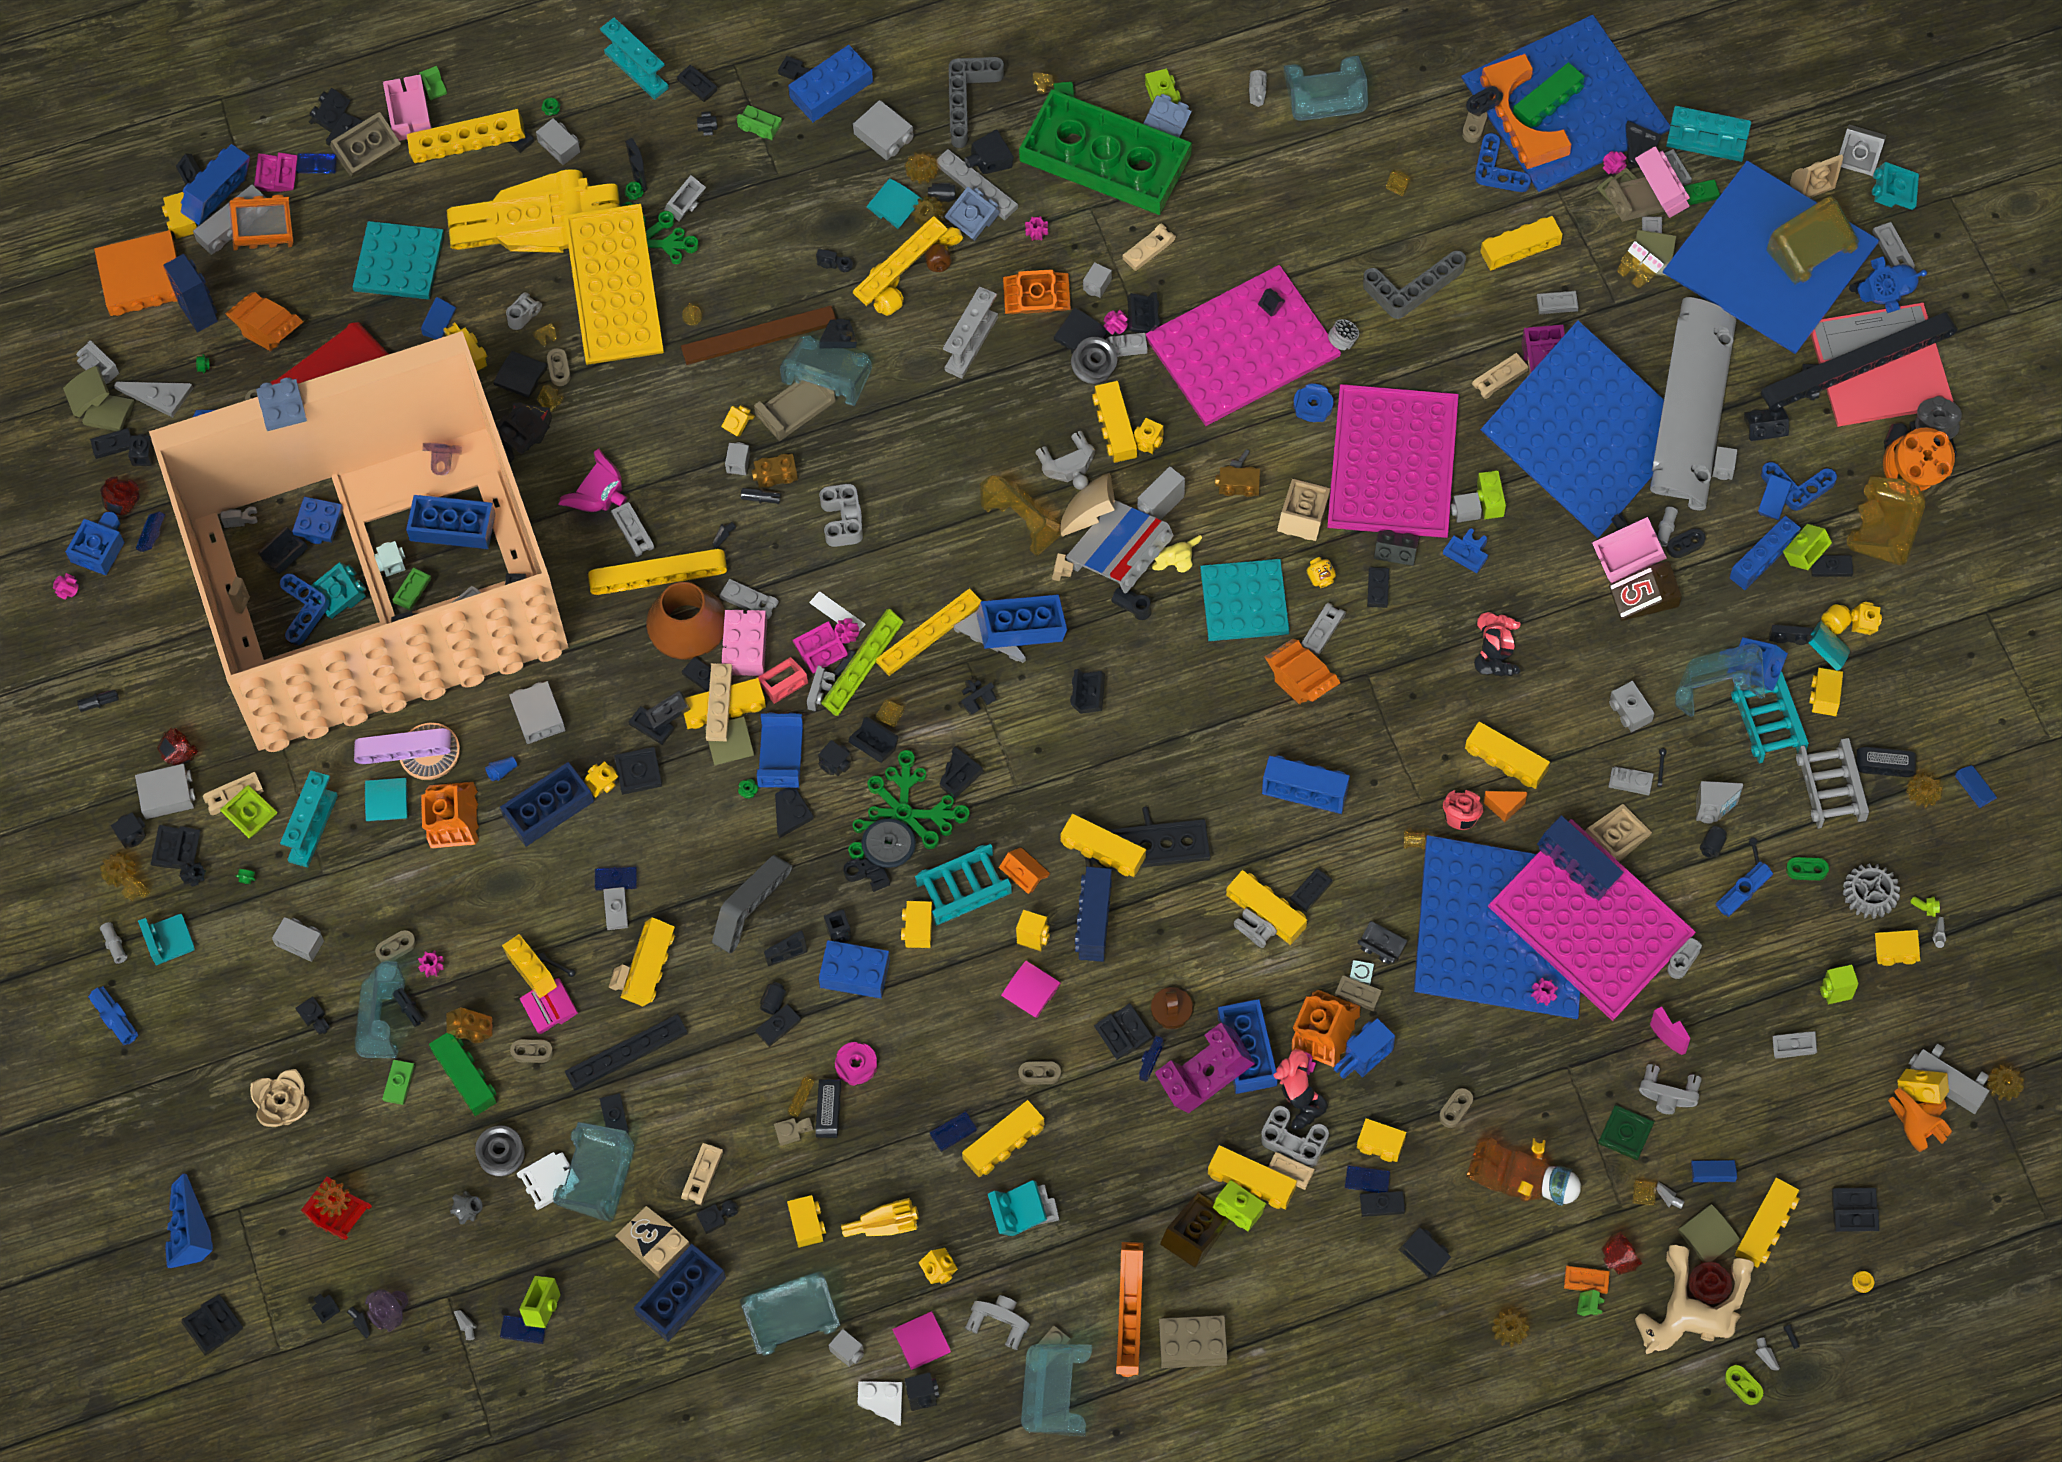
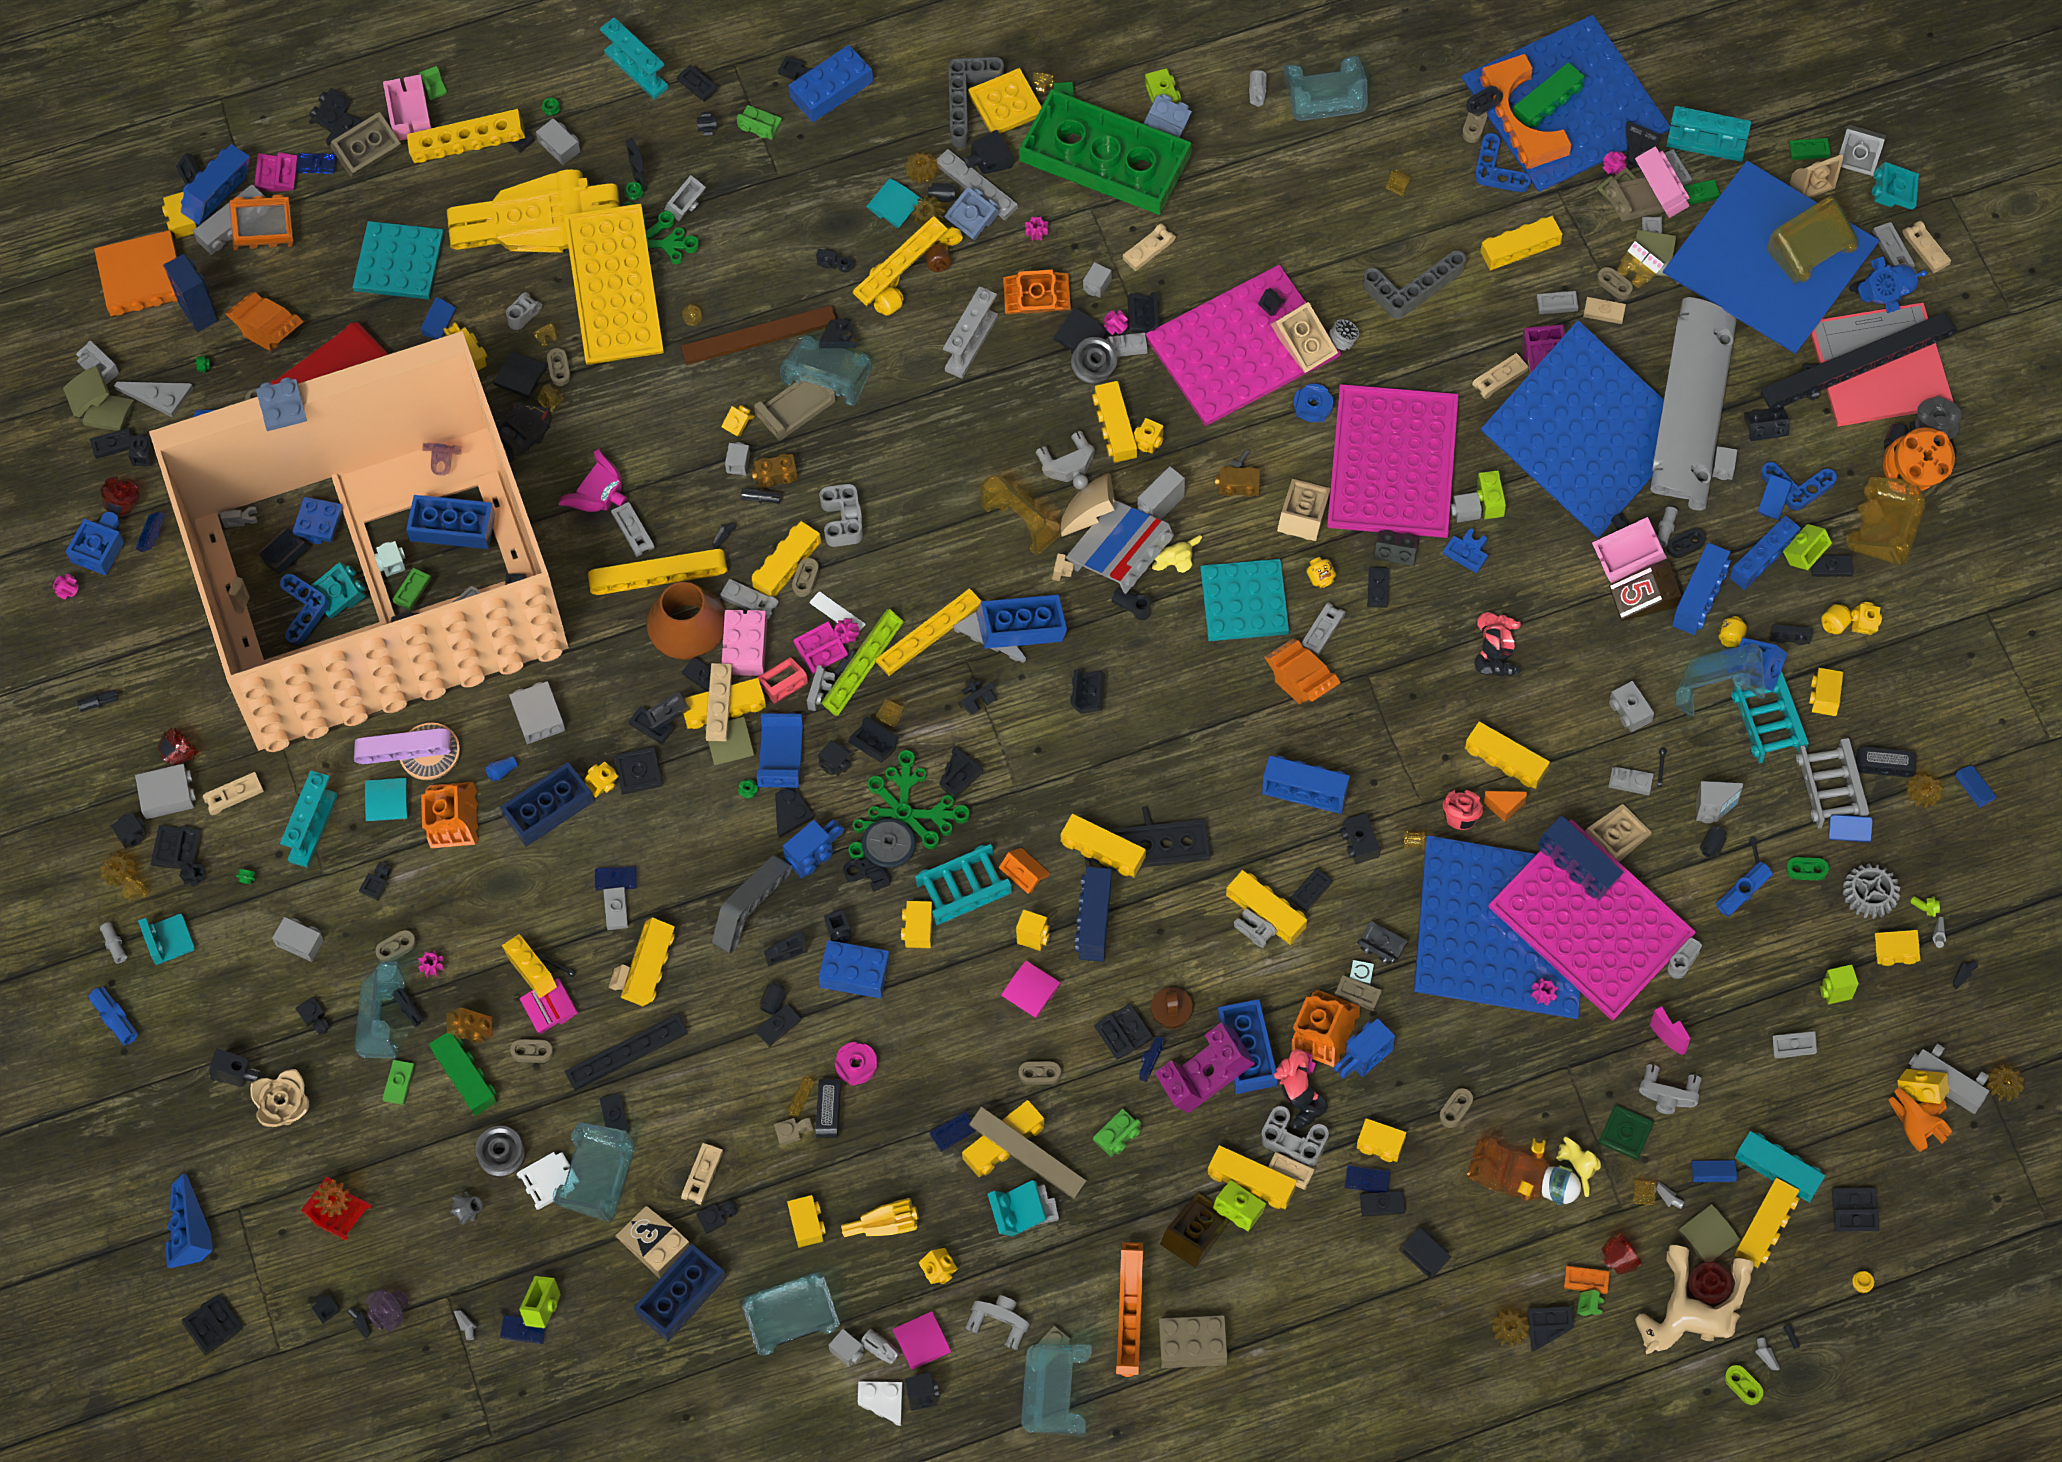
(231, 1069): none -> black torso
(248, 811): lime slope -> none
(374, 885): none -> black plate
(785, 560): none -> yellow brick
(805, 578): none -> dark tan plate
(811, 846): none -> blue brick
(880, 1347): none -> light grey hinge
(883, 130): light grey brick -> none
(1005, 101): none -> yellow plate
(1027, 1152): none -> dark tan tile
(1117, 1133): none -> bright green bracket
(1304, 337): none -> tan slope
(1360, 839): none -> black brick
(1548, 1325): none -> black wing
(1583, 1161): none -> light yellow animal
(1604, 310): none -> tan plate
(1616, 283): none -> dark tan plate
(1702, 589): none -> blue brick
(1732, 631): none -> yellow head
(1776, 1163): none -> teal brick
(1809, 149): none -> green plate
(1829, 646): teal slope -> none
(1850, 828): none -> slope
(1926, 247): none -> tan plate
(1963, 973): none -> black bar

